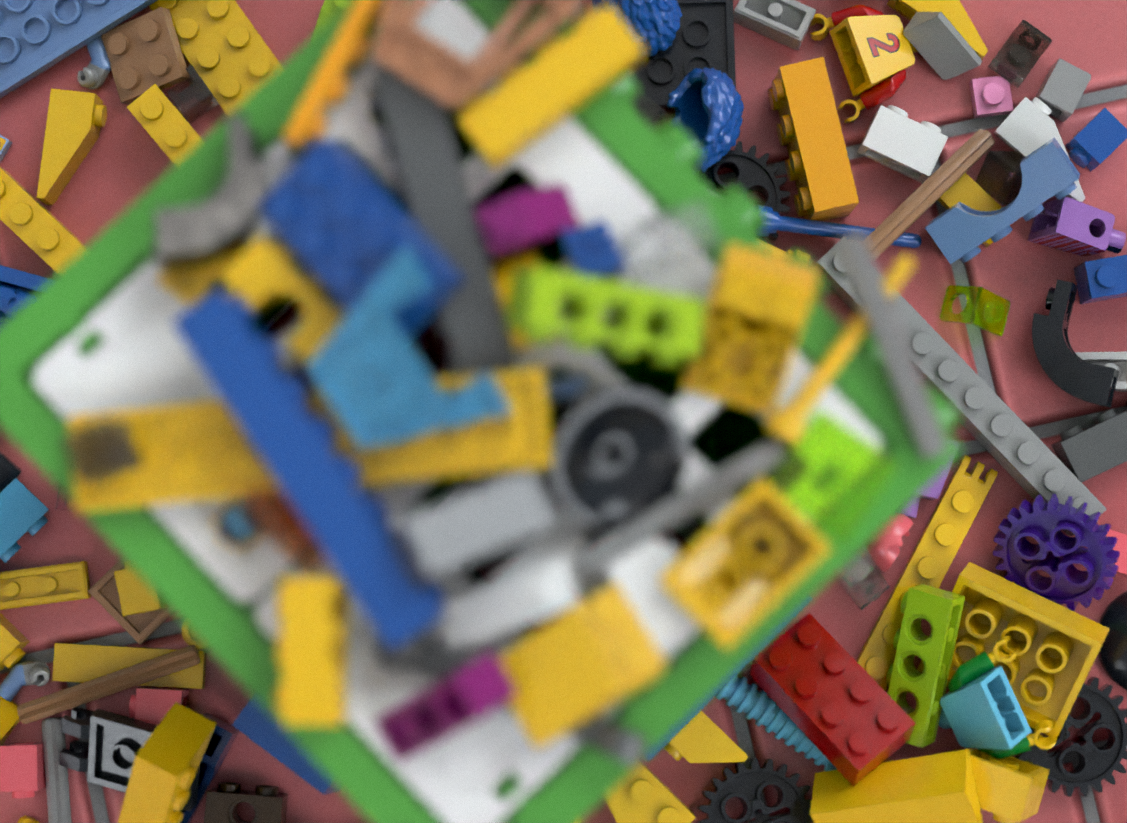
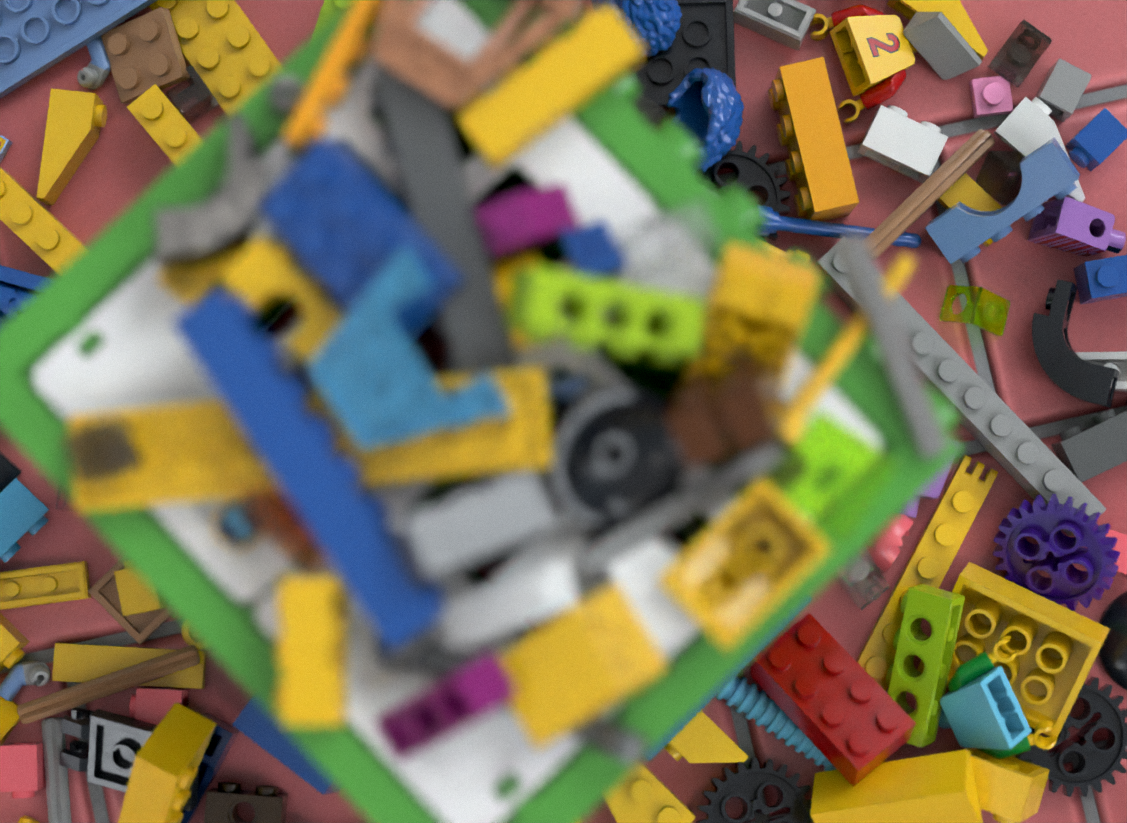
(286, 104): none -> light grey hinge
(735, 400): none -> reddish brown piece

